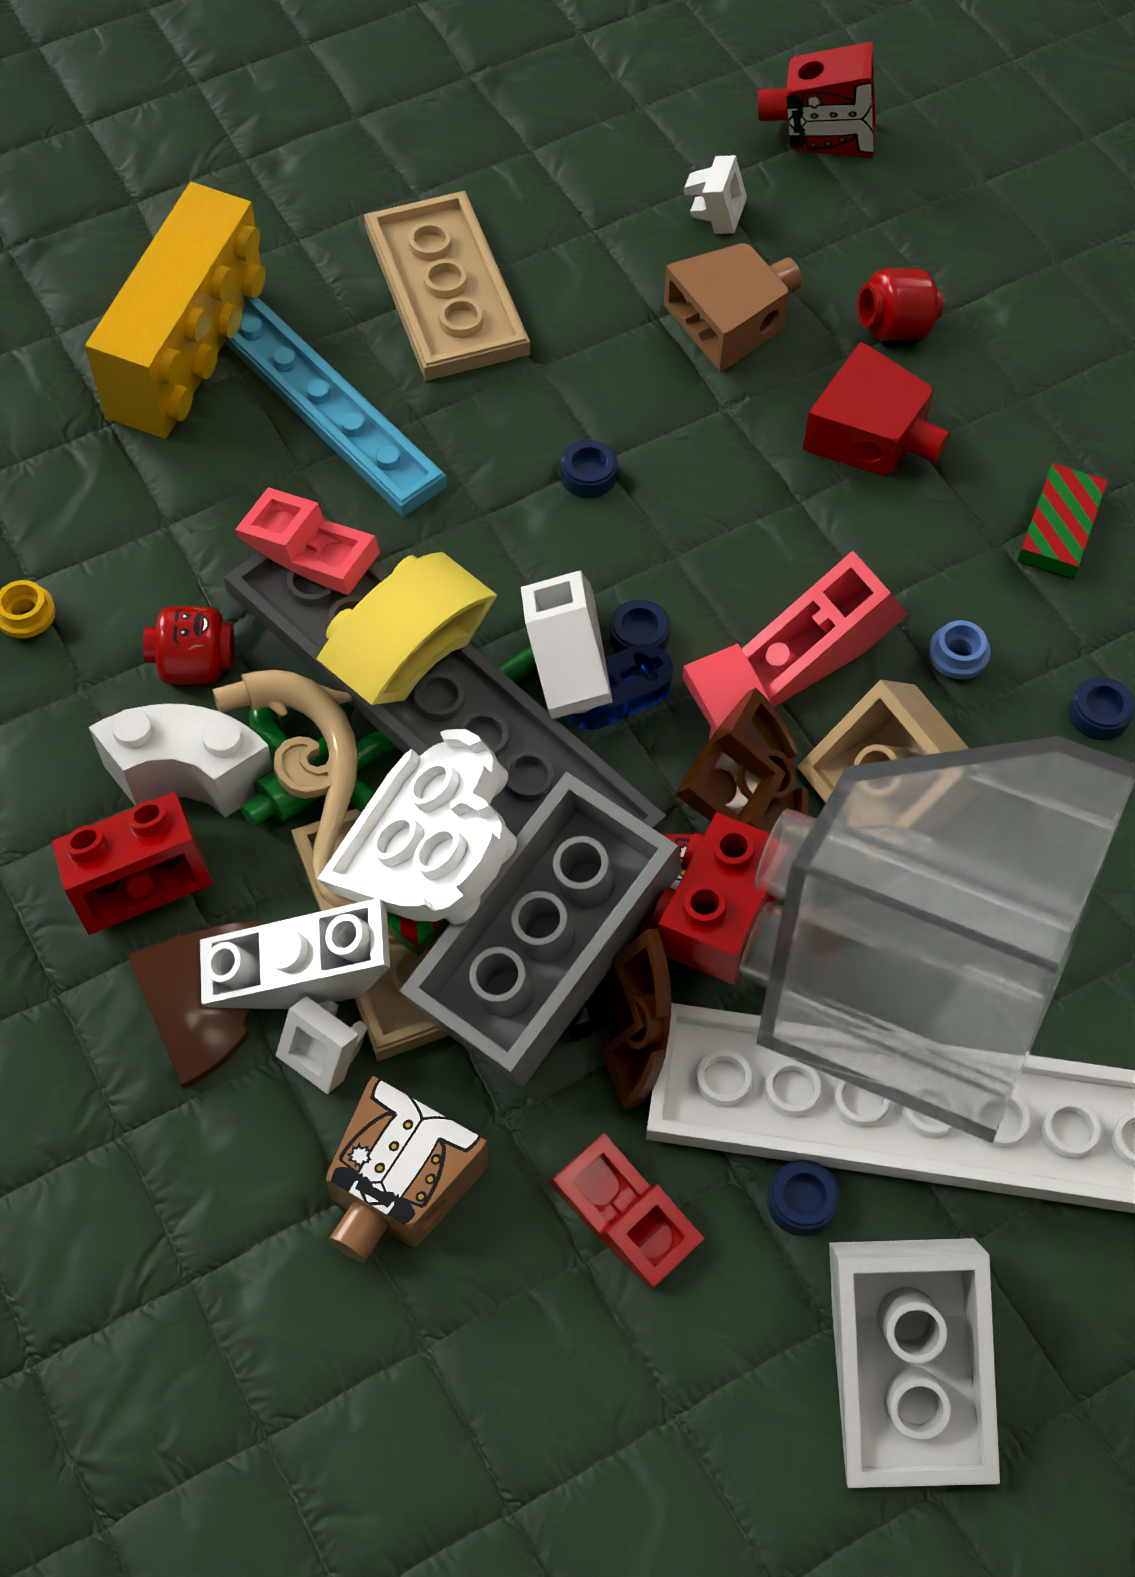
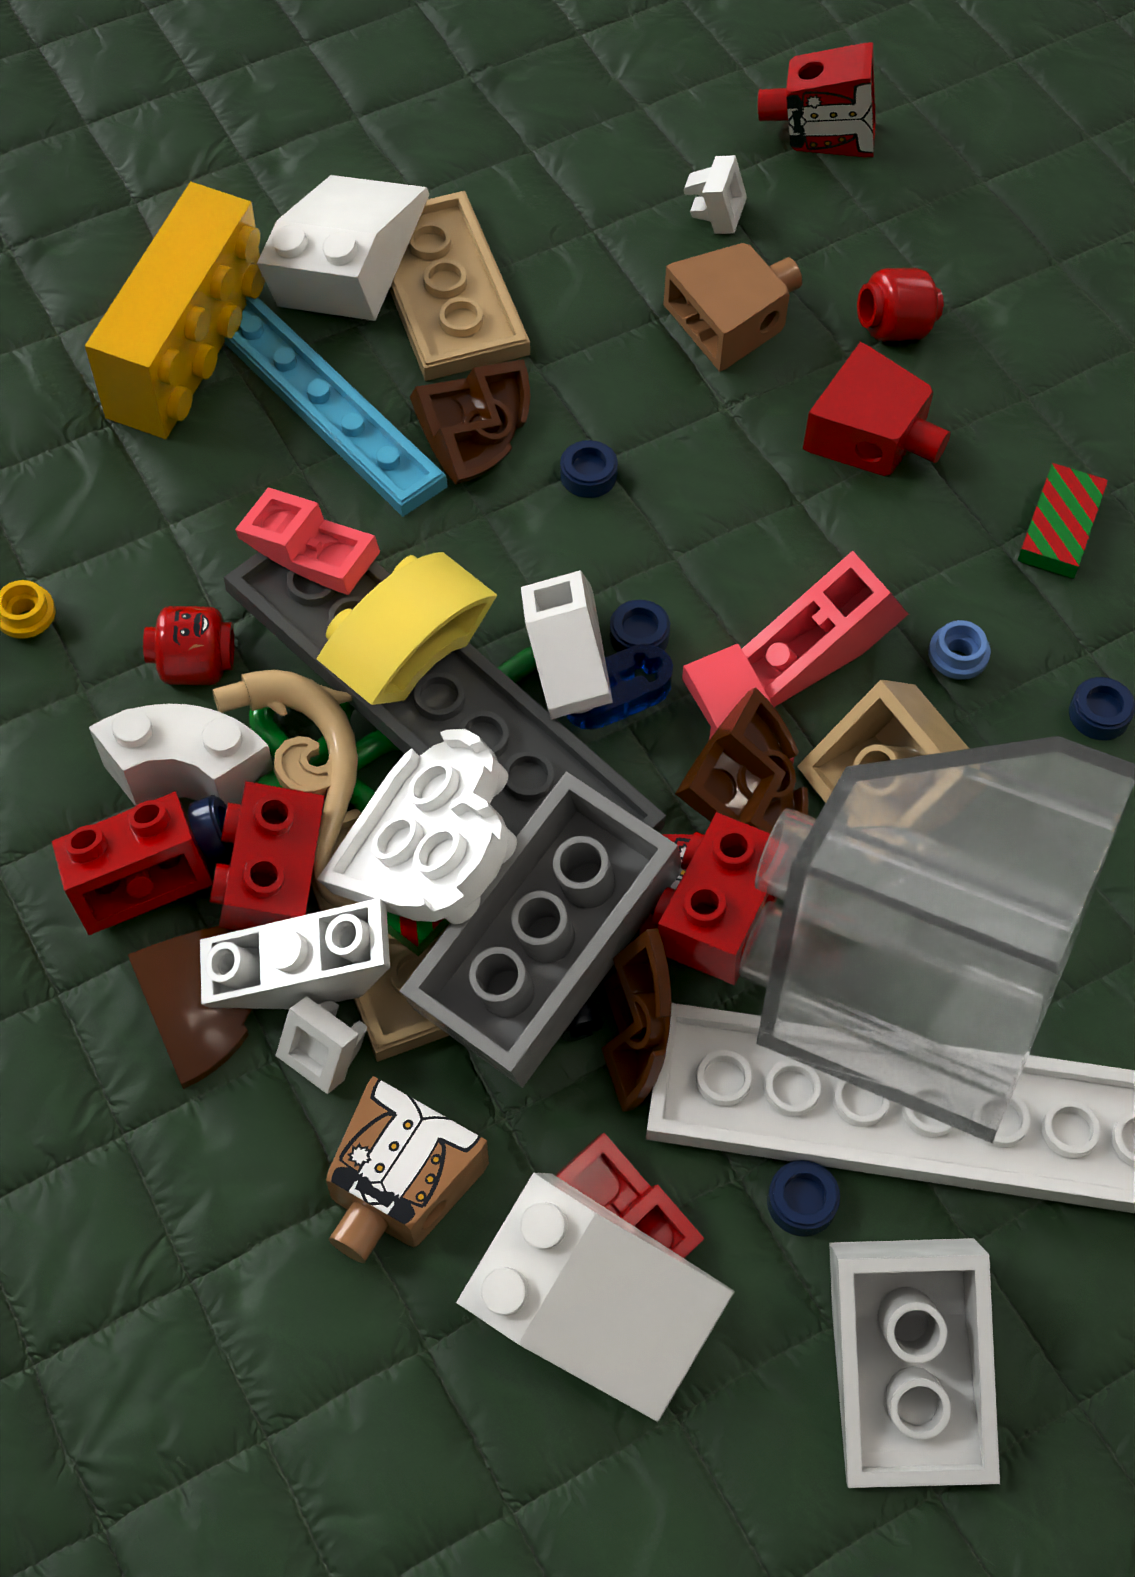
(207, 824): none -> dark blue tile
(270, 858): none -> red brick
(341, 246): none -> white slope
(474, 417): none -> reddish brown brick
(595, 1295): none -> white slope

